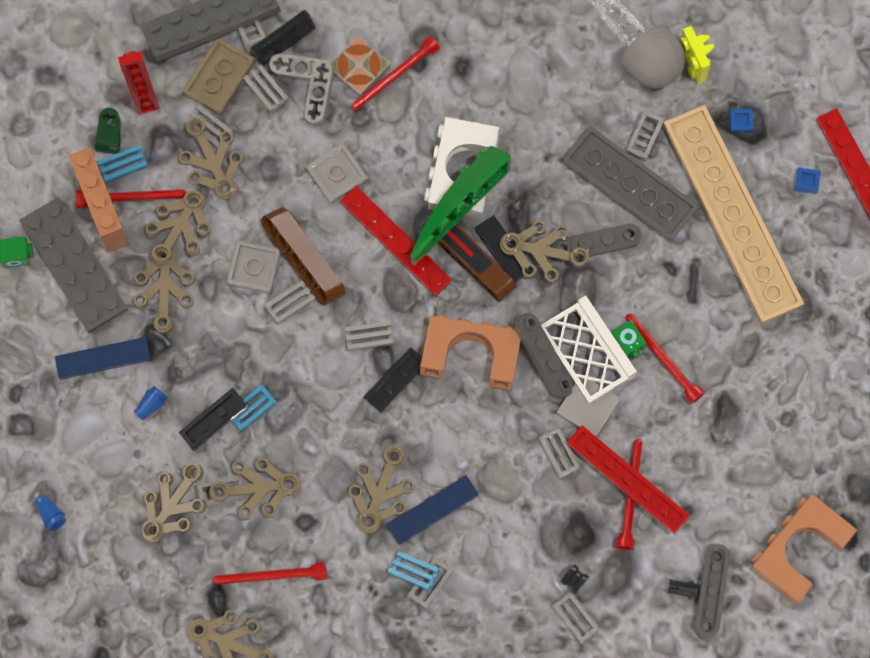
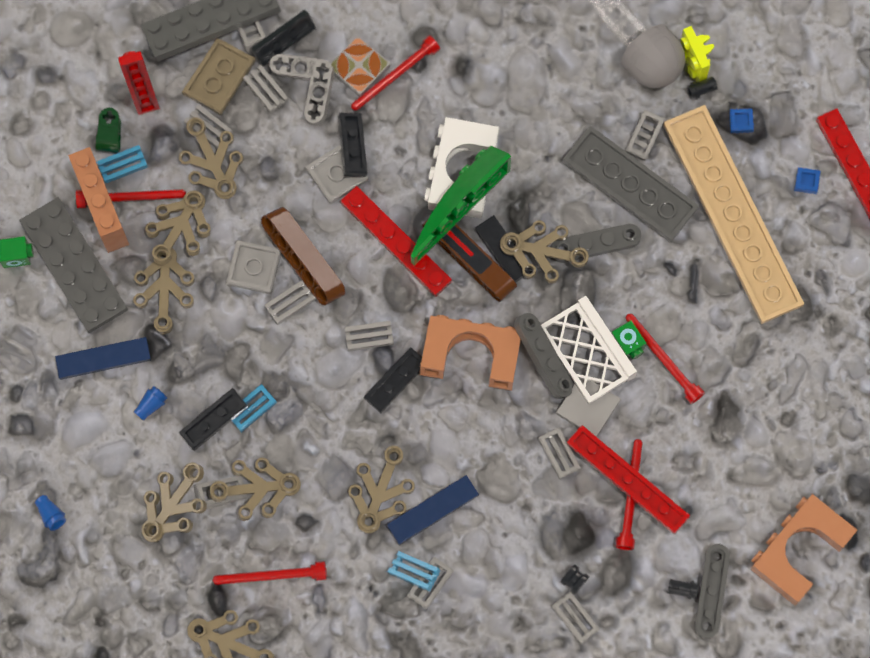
(352, 145): none -> black tile
(697, 89): none -> black pin

